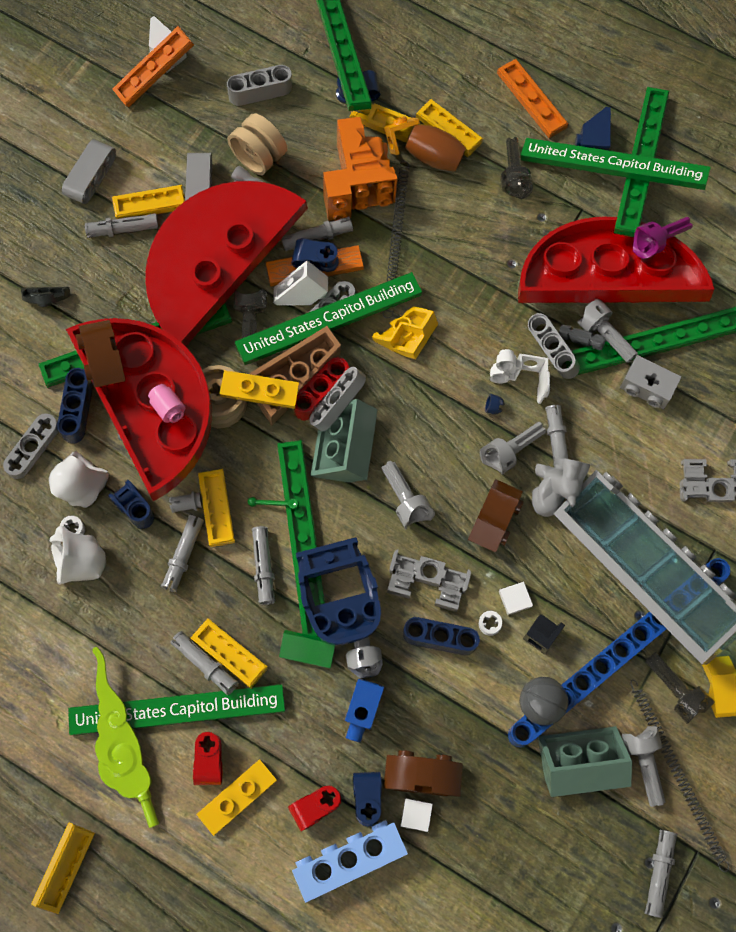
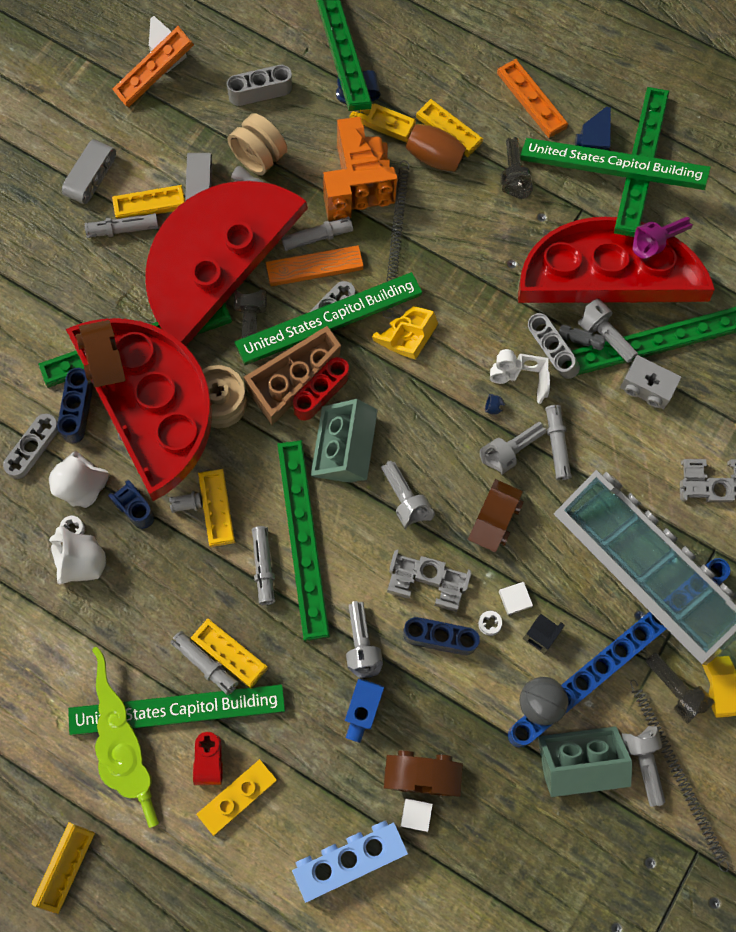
(45, 295): pearl dark grey plate -> none
(166, 403): bright pink brick -> none
(182, 553): light grey pin -> none
(259, 389): yellow plate -> none
(293, 503): green hinge -> none
(302, 286): white slope -> none
(306, 649): green tile -> none
(310, 809): red piece -> none
(316, 254): dark blue piece -> none
(329, 408): light grey beam -> none
(347, 618): dark blue slope -> none
(367, 793): dark blue piece -> none
(398, 124): light orange bracket -> none
(558, 482): light grey animal -> none
(661, 873): light grey pin -> none

